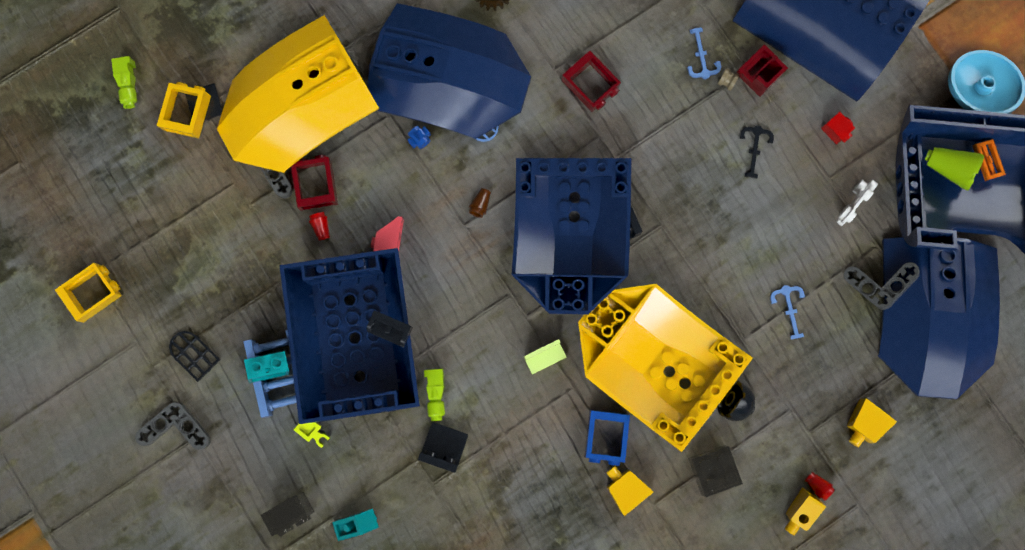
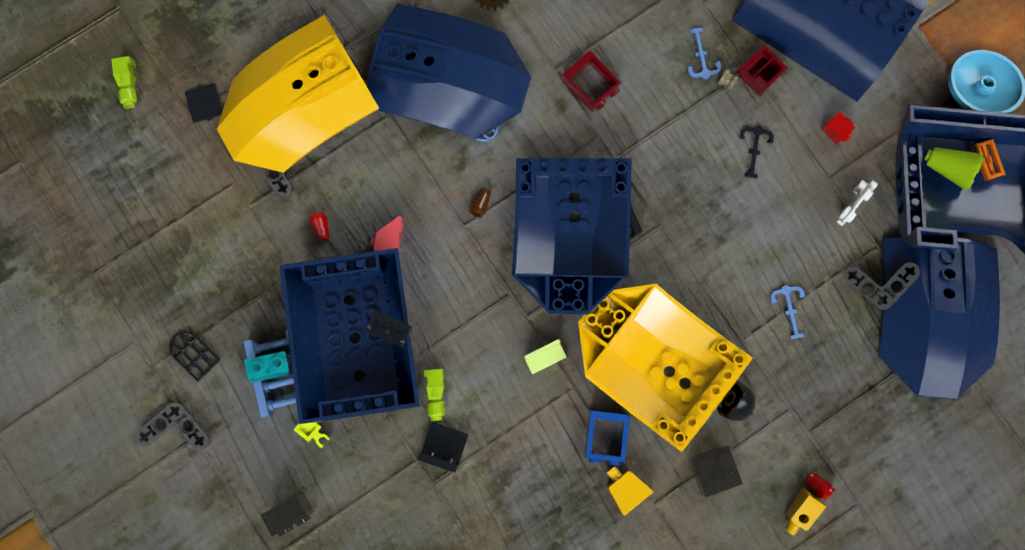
(71, 302): yellow window -> none
(198, 116): yellow window -> none
(318, 201): dark red window -> none
(355, 524): teal slope -> none
(419, 137): blue gear -> none
(868, 423): yellow torso -> none

